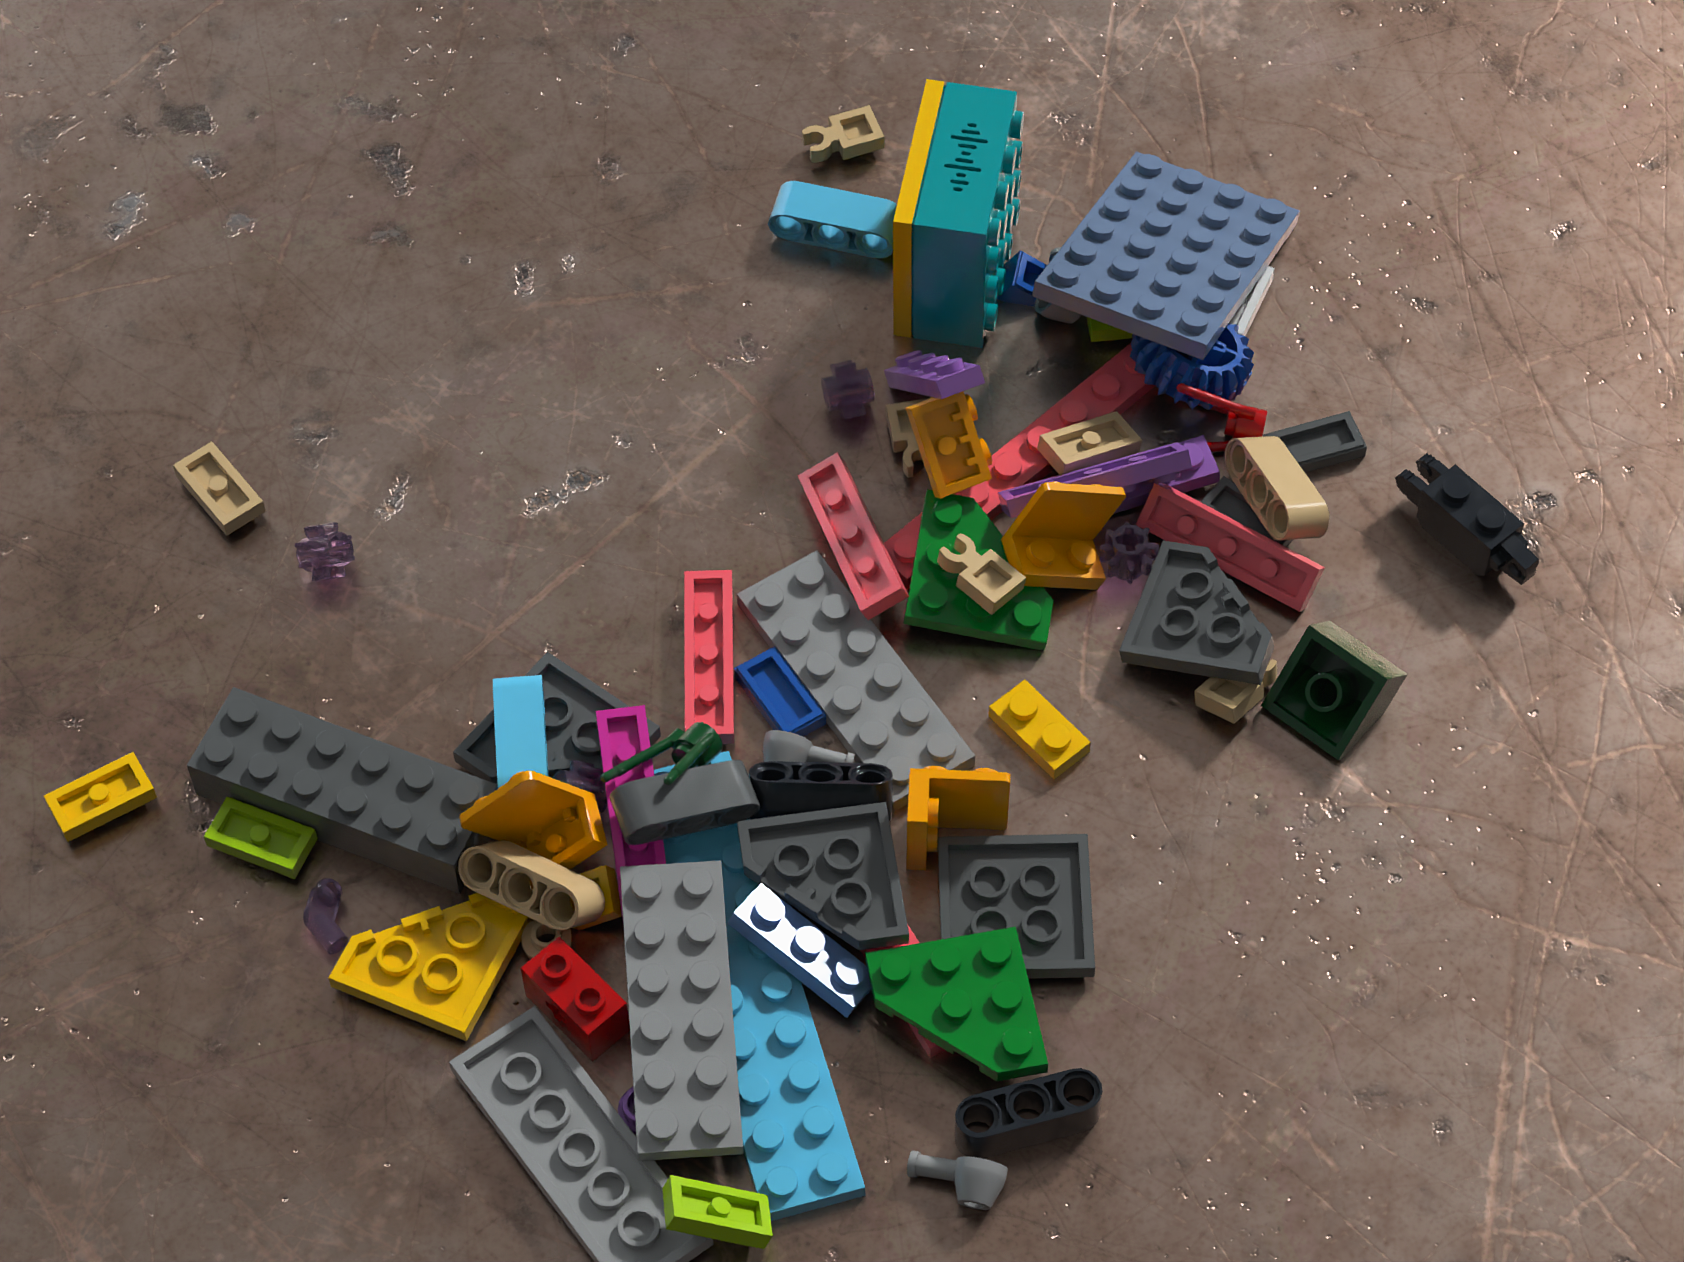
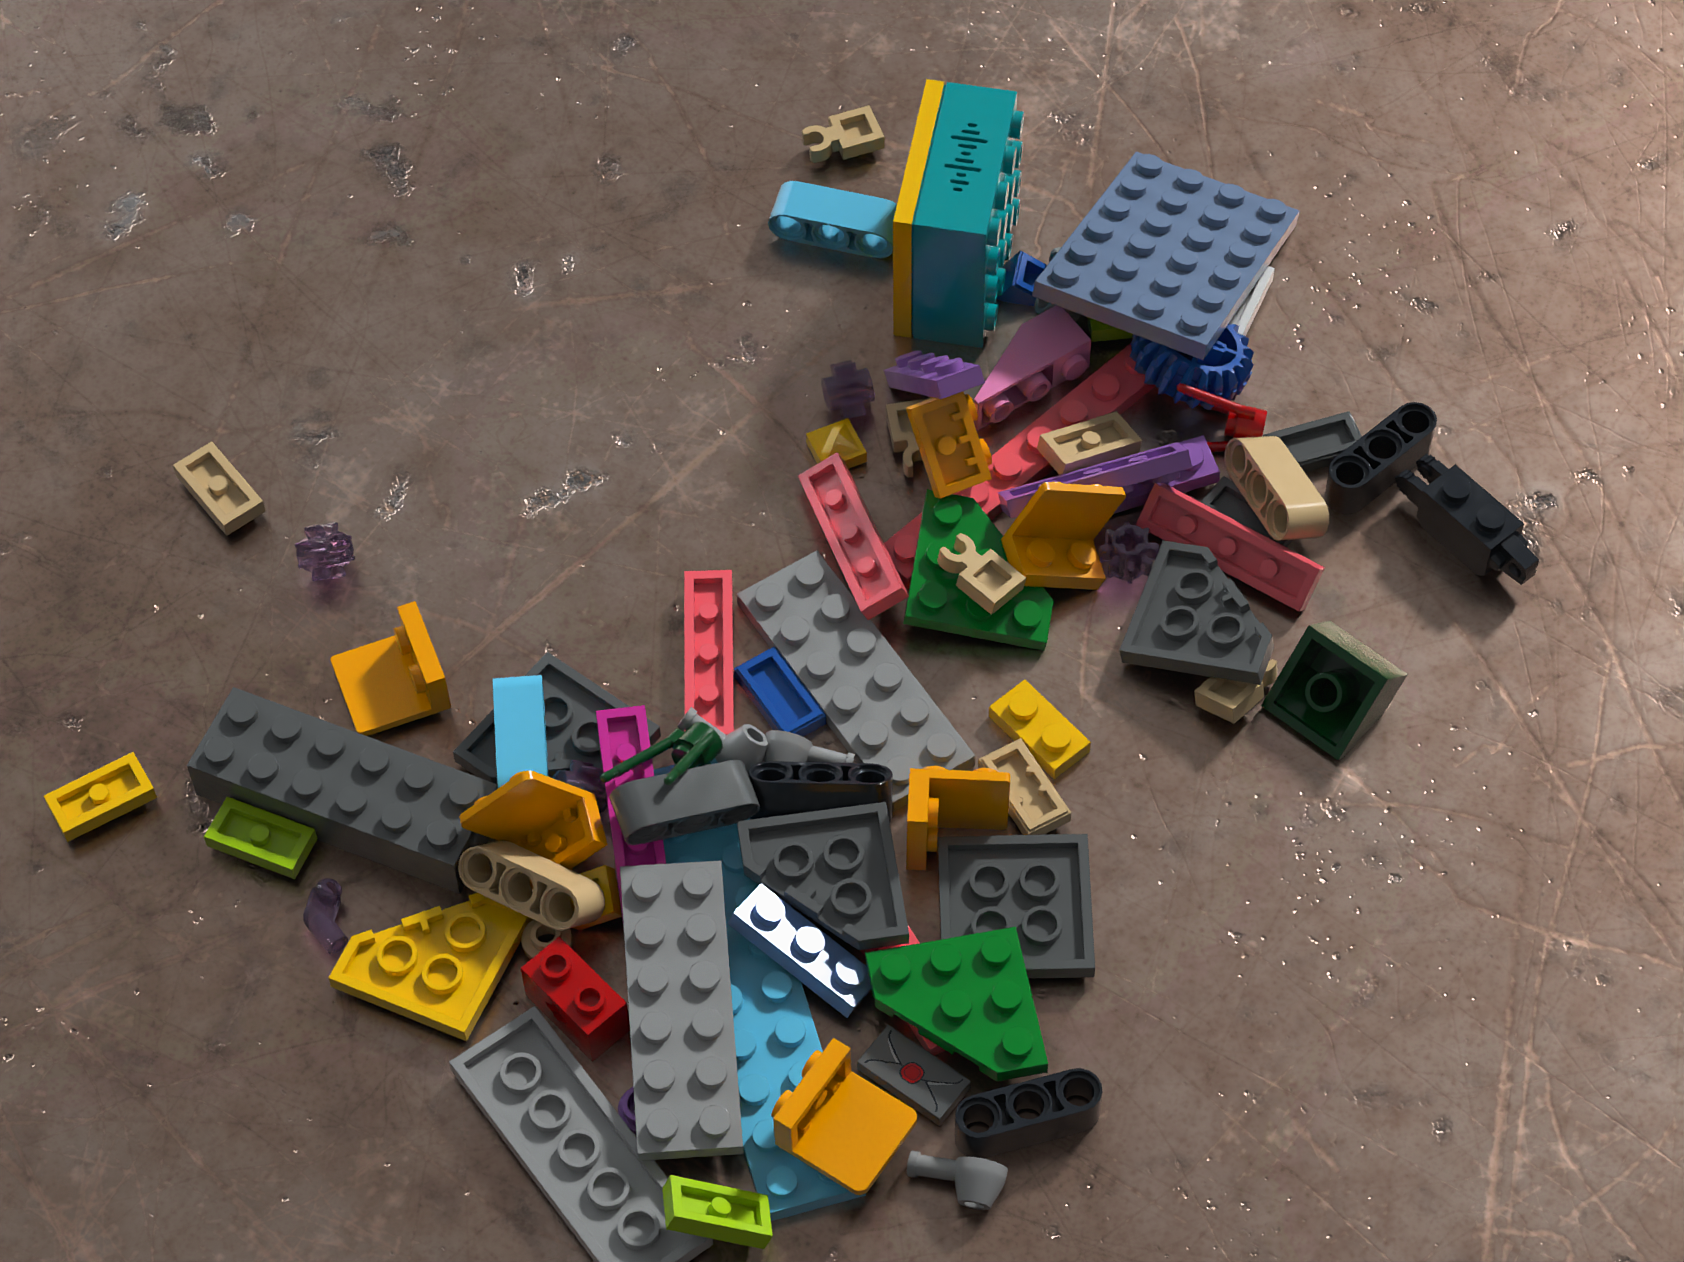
(393, 677): none -> light orange bracket
(742, 744): none -> light grey bar
(836, 438): none -> yellow tile
(841, 1121): none -> light orange bracket
(913, 1075): none -> dark grey tile
(1032, 797): none -> tan plate
(1036, 360): none -> bright pink slope
(1372, 475): none -> black beam

